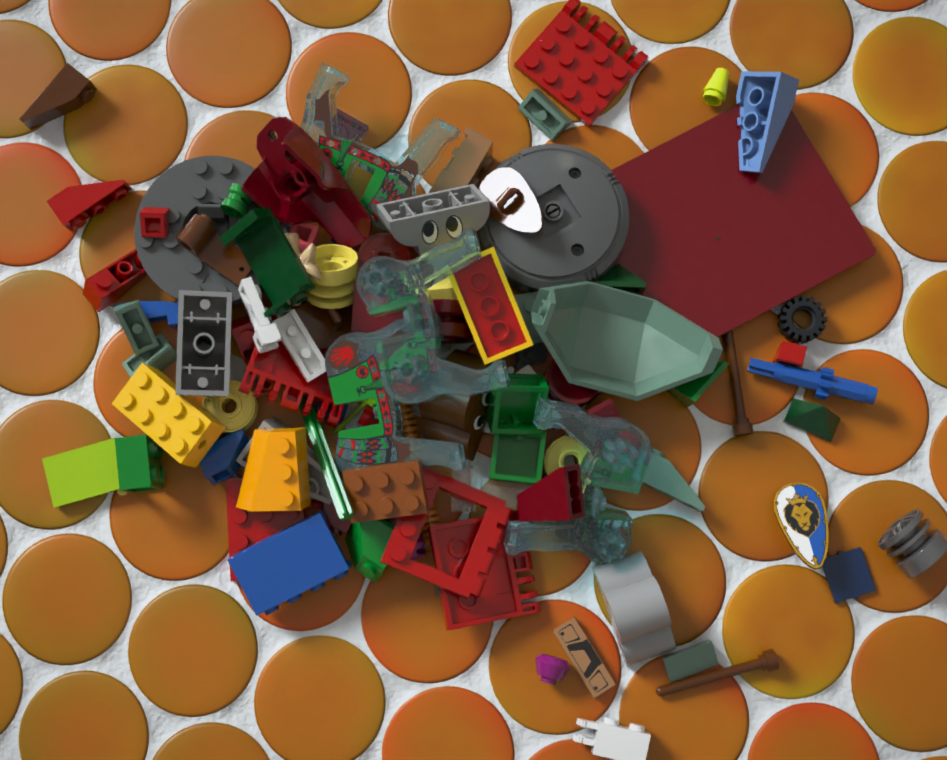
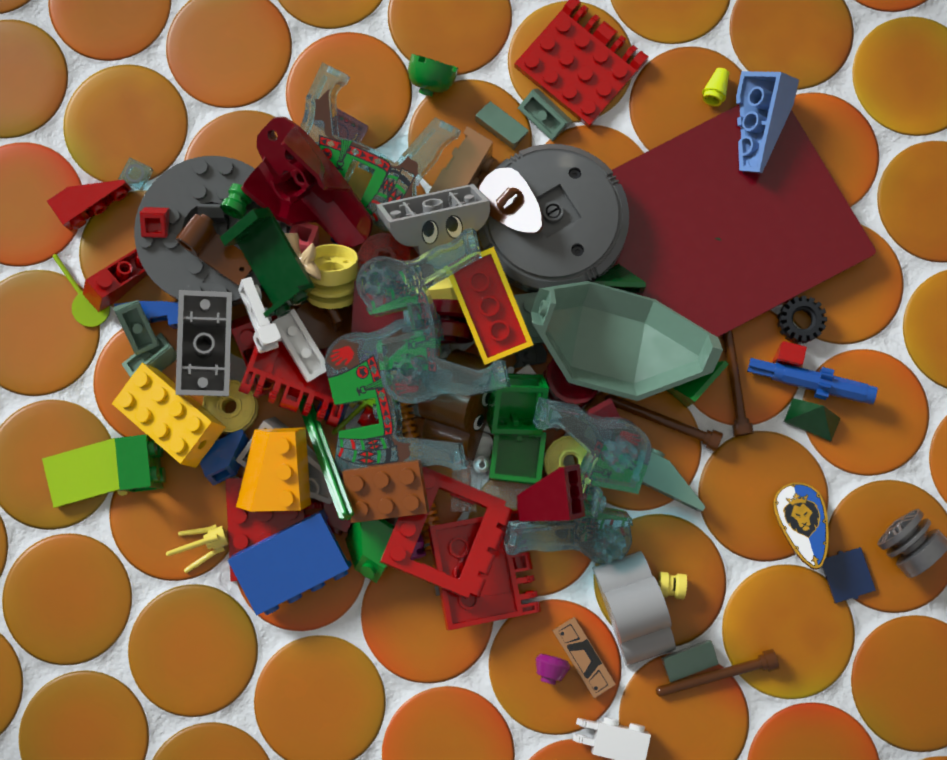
(63, 95): reddish brown slope -> none
(81, 308): none -> lime piece
(136, 174): none -> clear light blue tile
(215, 538): none -> light yellow plant
(431, 75): none -> green cylinder
(483, 454): none -> white piece
(501, 125): none -> sand green slope
(673, 585): none -> light yellow wheel
(709, 438): none -> reddish brown piece

